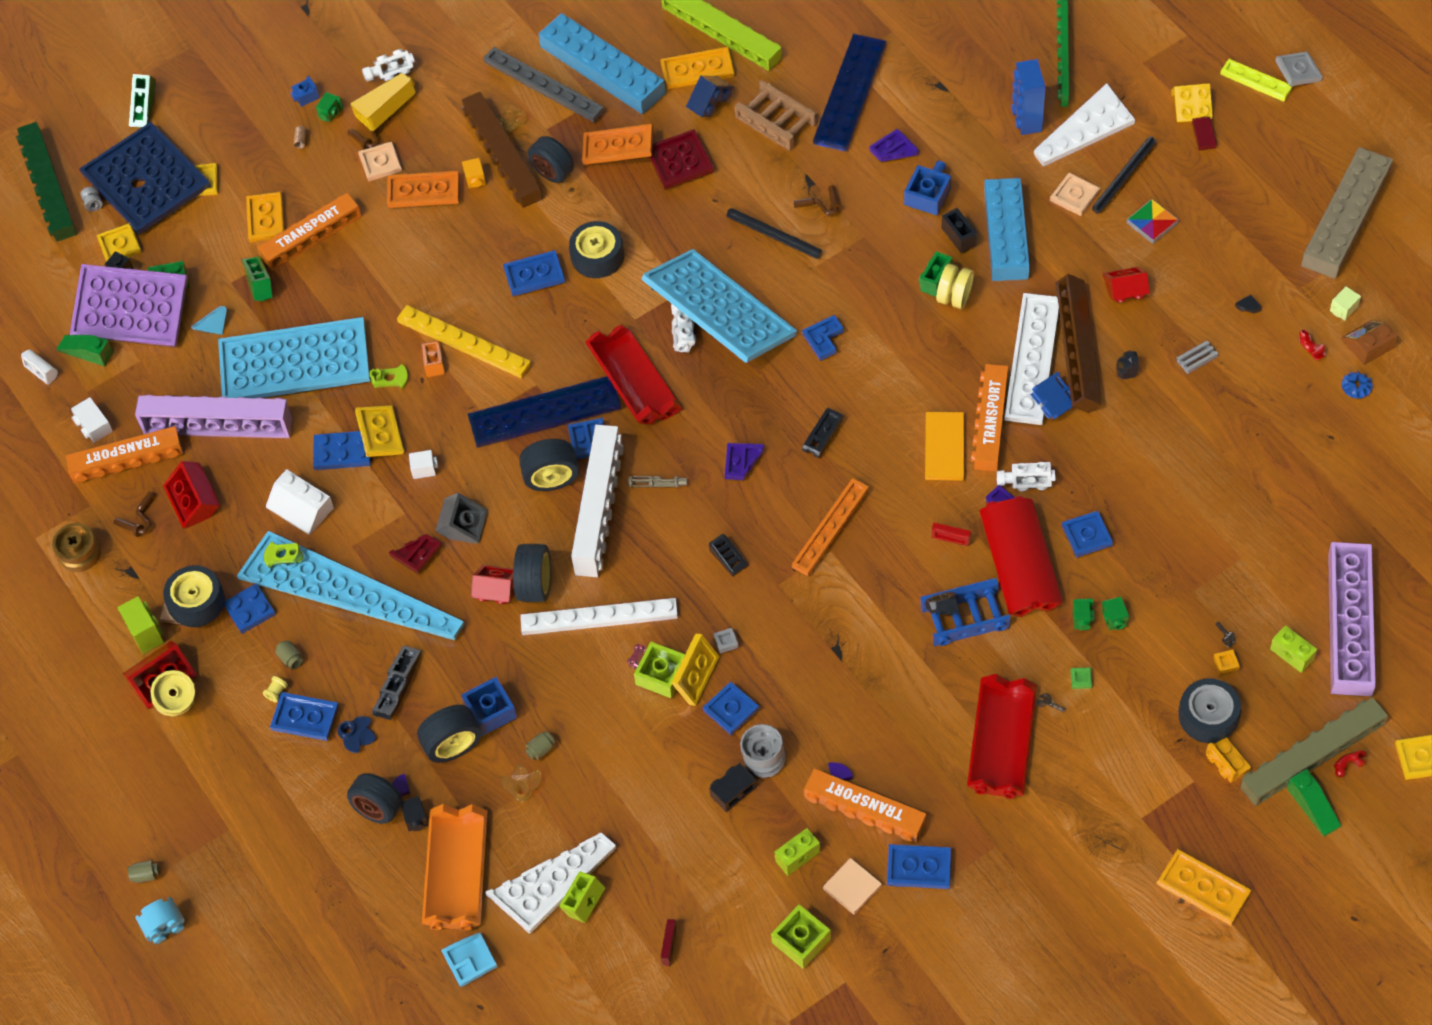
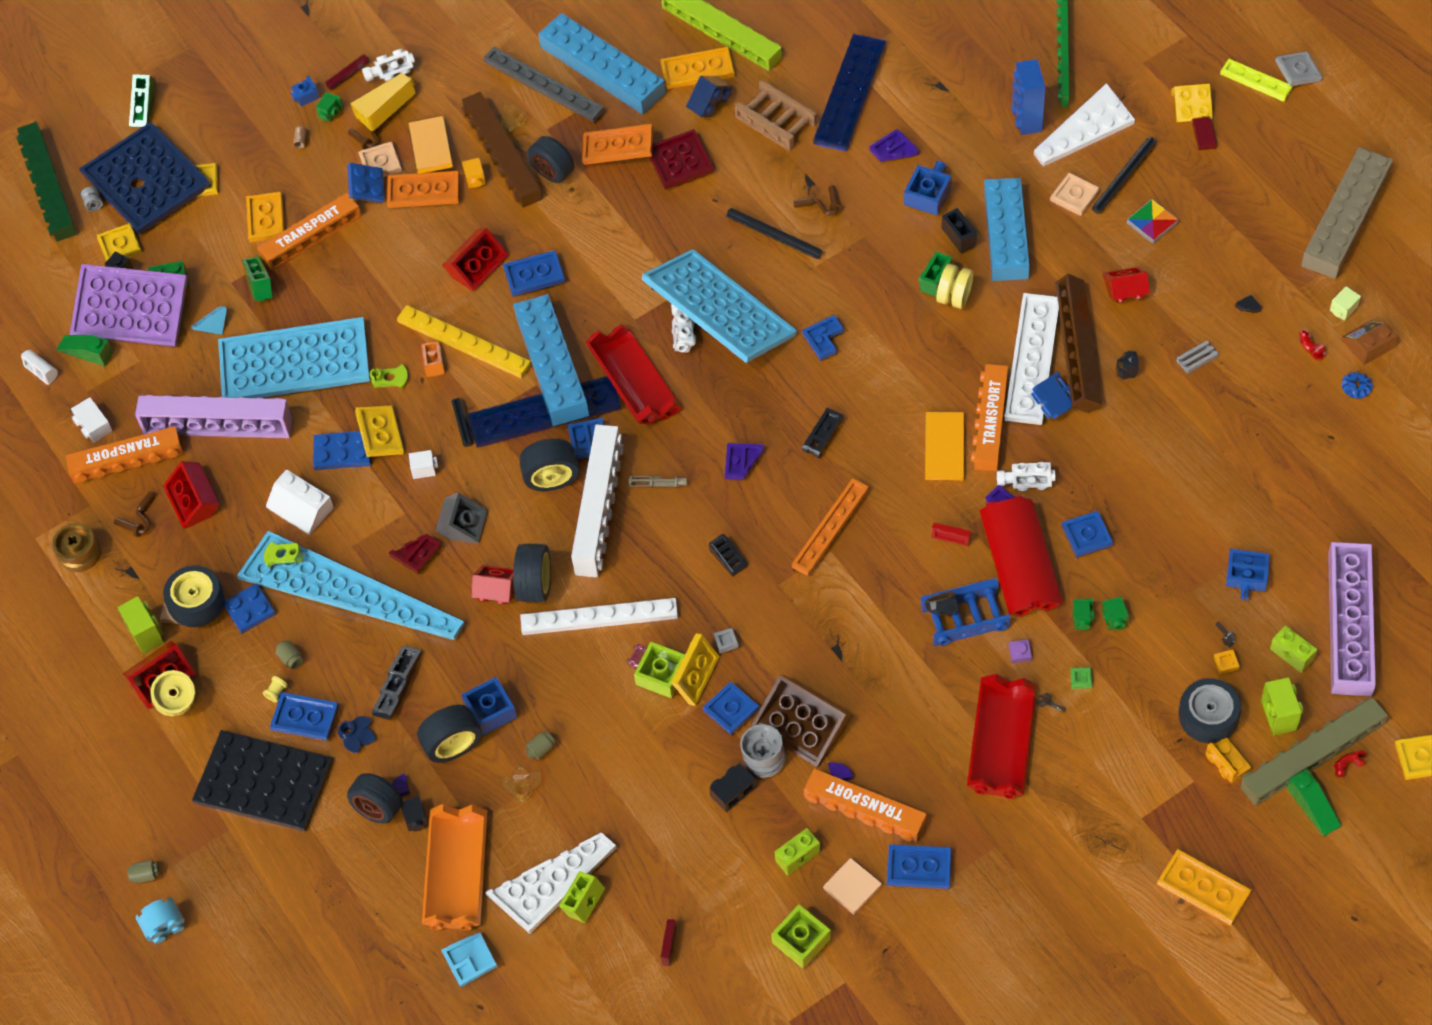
(262, 780): none -> black plate
(347, 72): none -> dark red axle
(365, 182): none -> blue plate
(430, 145): none -> light orange tile
(462, 422): none -> black axle
(475, 259): none -> red slope
(551, 360): none -> dark azure brick
(596, 249): black wheel -> none
(803, 719): none -> reddish brown slope
(1020, 651): none -> medium lavender plate
(1247, 571): none -> blue plate
(1281, 706): none -> lime brick

